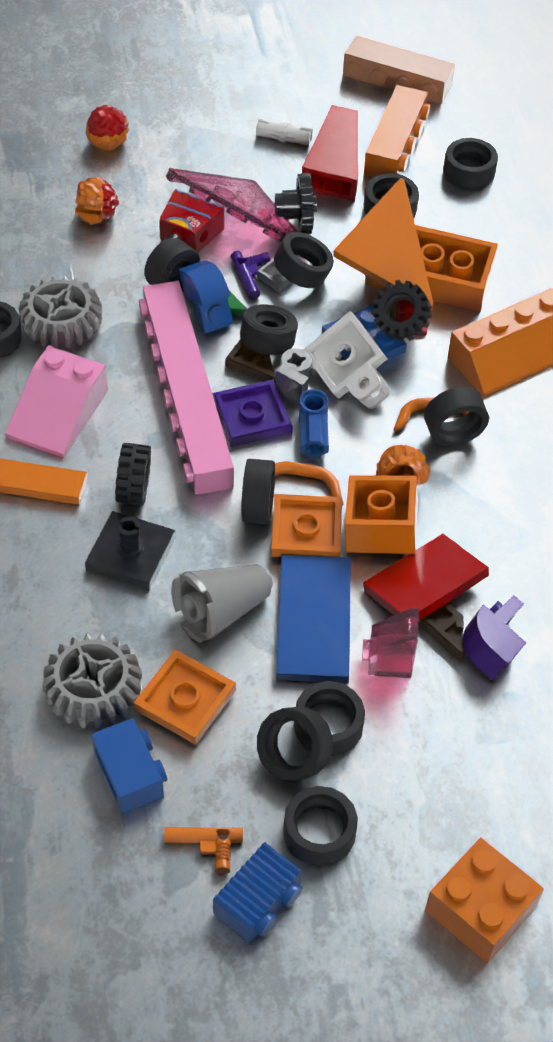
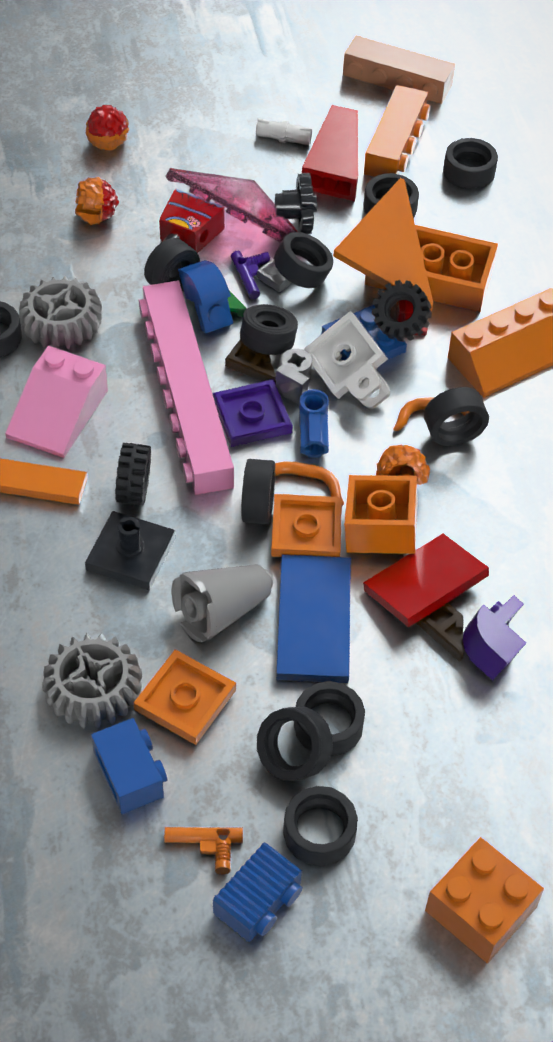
(392, 645): clear pink slope -> none

